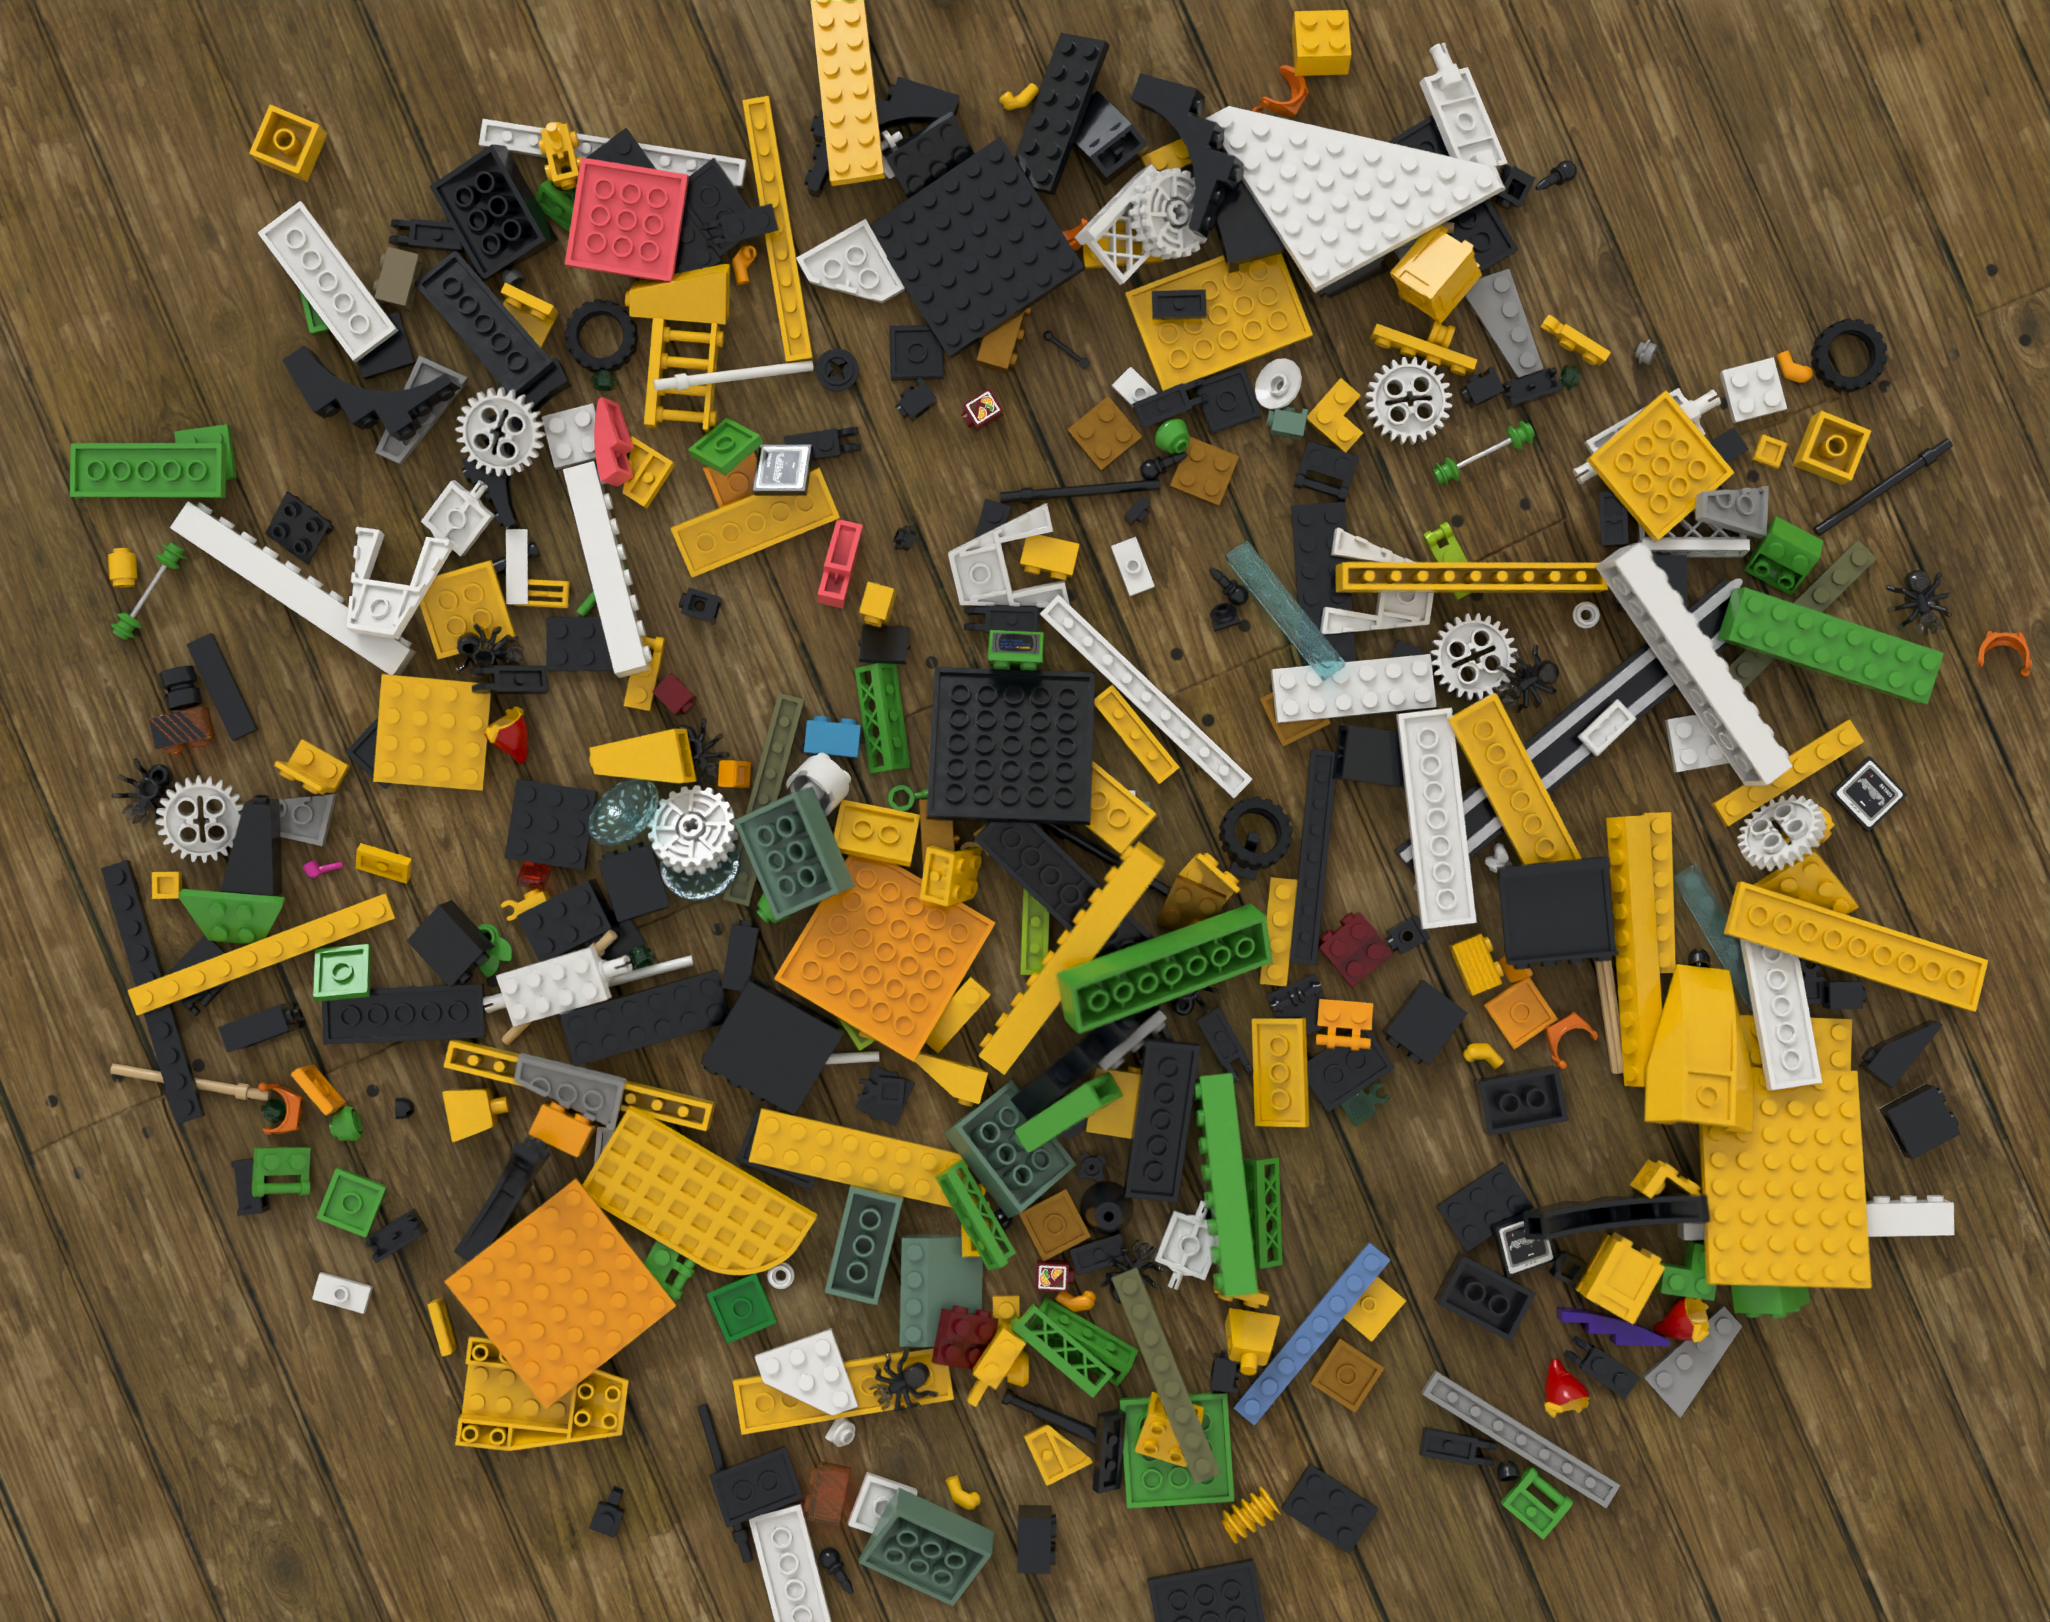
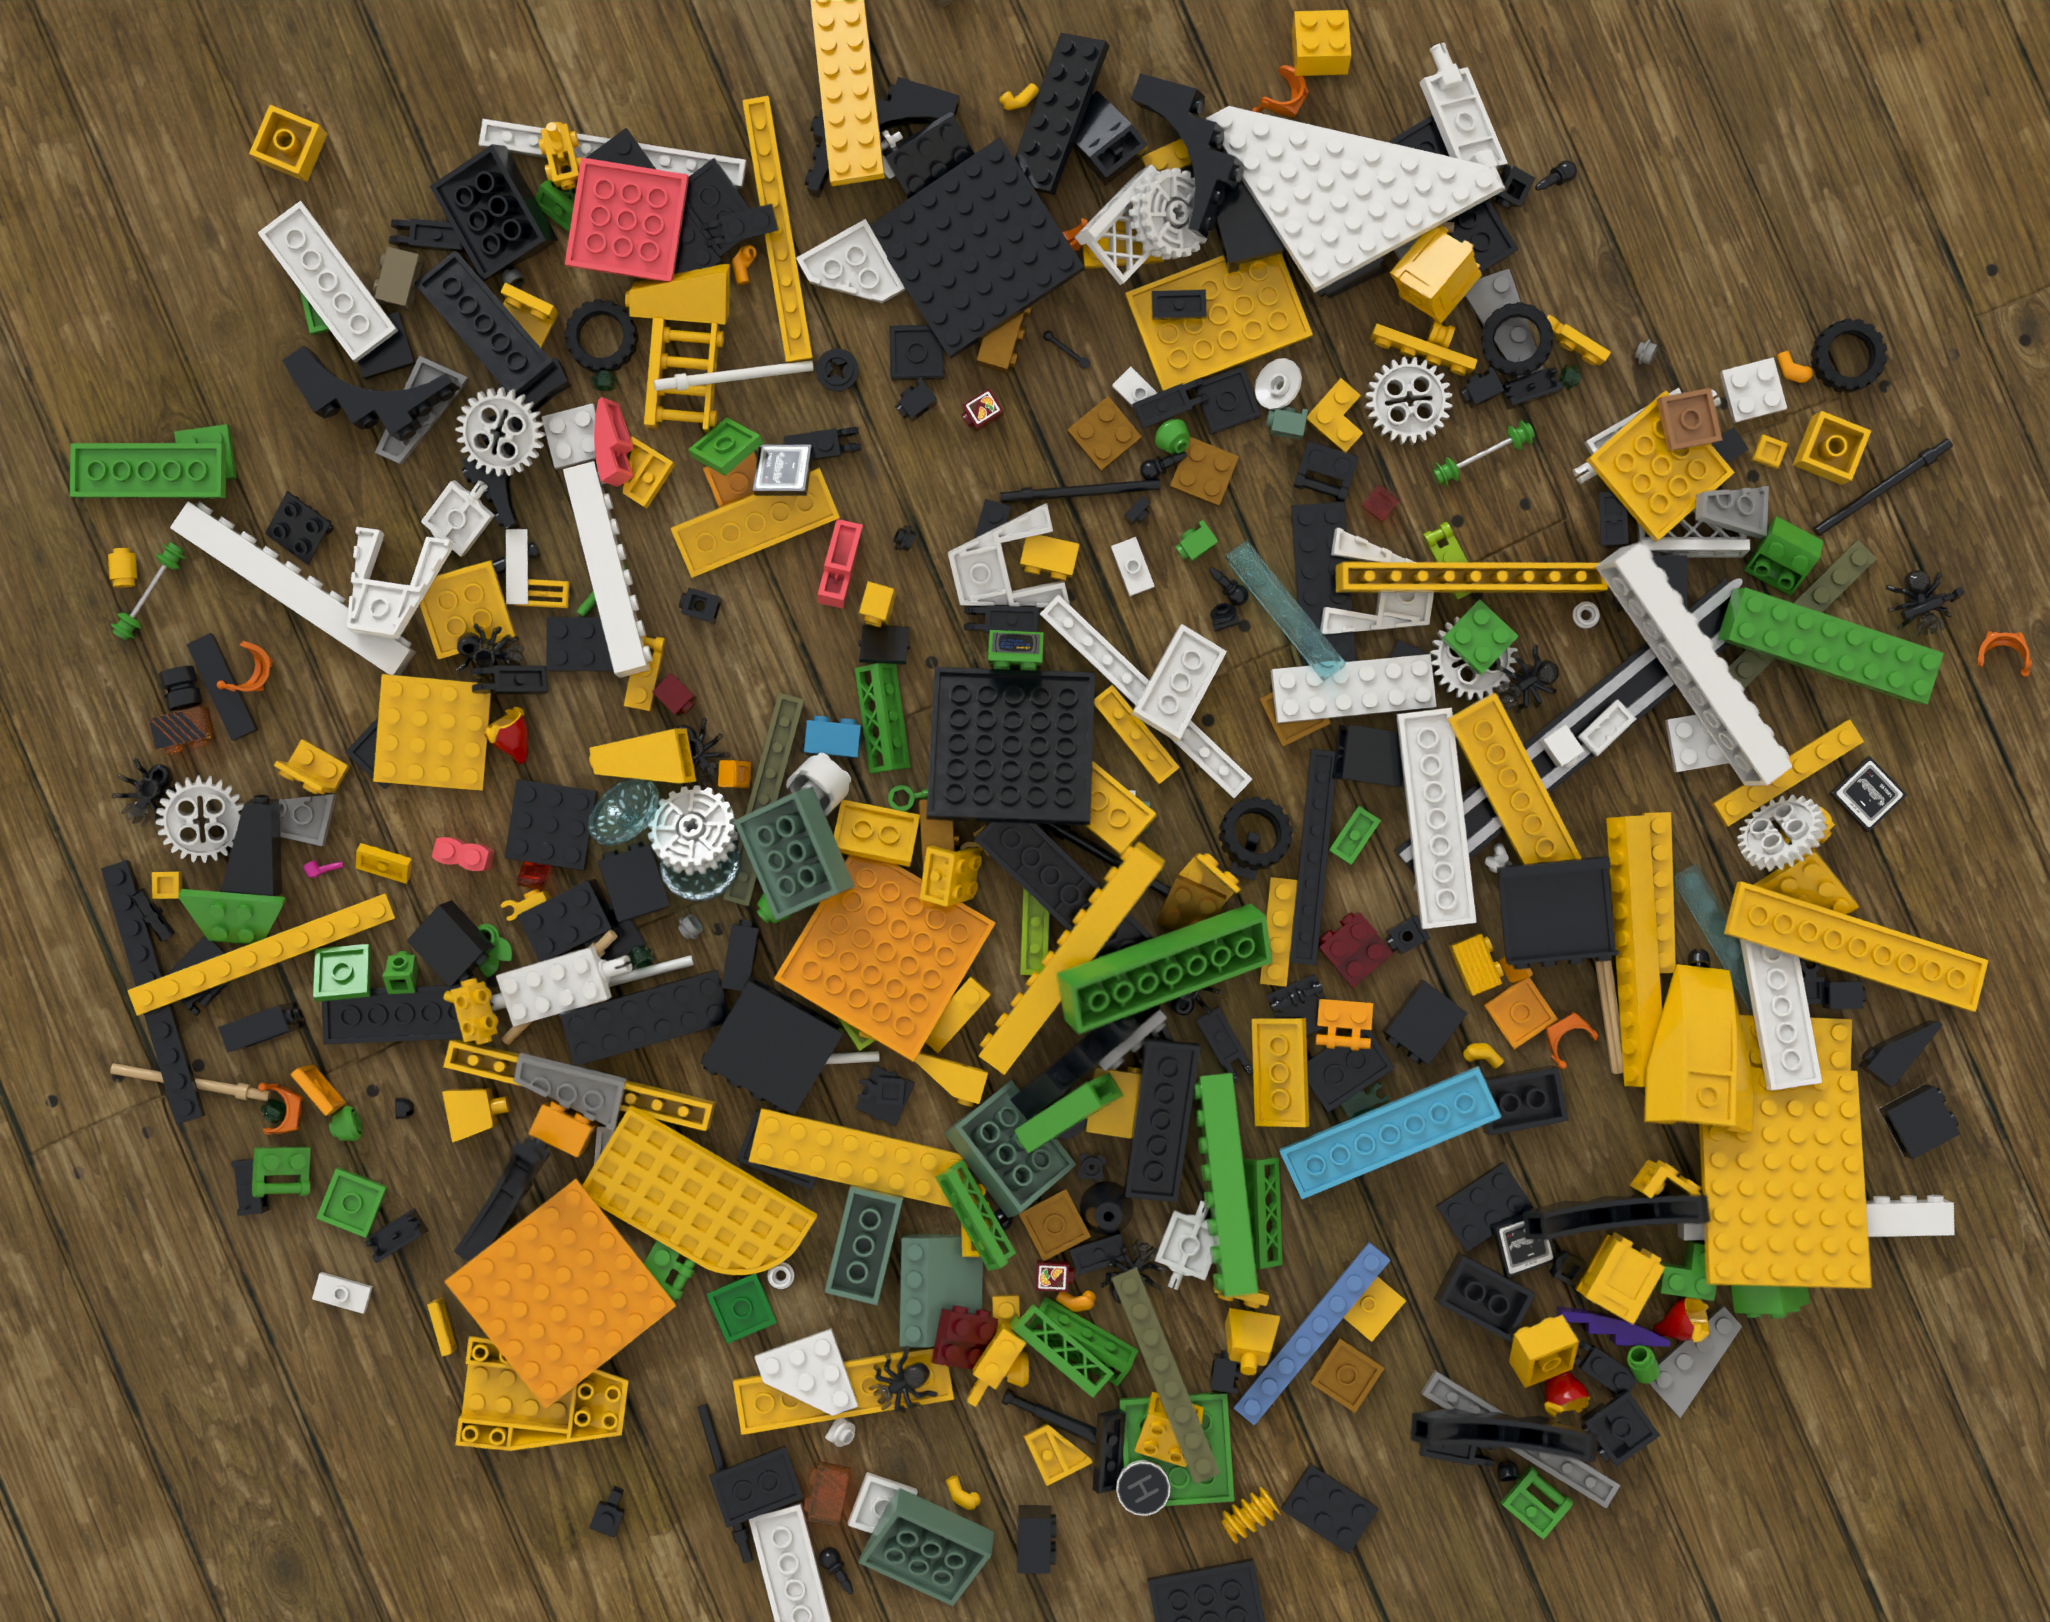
(152, 914): none -> black pin
(261, 671): none -> orange helmet
(401, 966): none -> bright green brick
(458, 852): none -> coral brick
(474, 1011): none -> yellow brick
(690, 927): none -> light grey plate
(1143, 1487): none -> black tile
(1179, 682): none -> white plate
(1195, 542): none -> bright green brick
(1354, 835): none -> bright green plate
(1380, 503): none -> clear red plate
(1390, 1132): none -> medium azure plate
(1480, 637): none -> bright green plate
(1503, 1430): none -> black arch
(1512, 311): none -> black tyre
(1543, 1351): none -> yellow brick
(1562, 747): none -> white brick
(1620, 1428): none -> black plate
(1643, 1364): none -> bright green brick
(1689, 419): none -> medium nougat plate
(1931, 604): none -> black piece

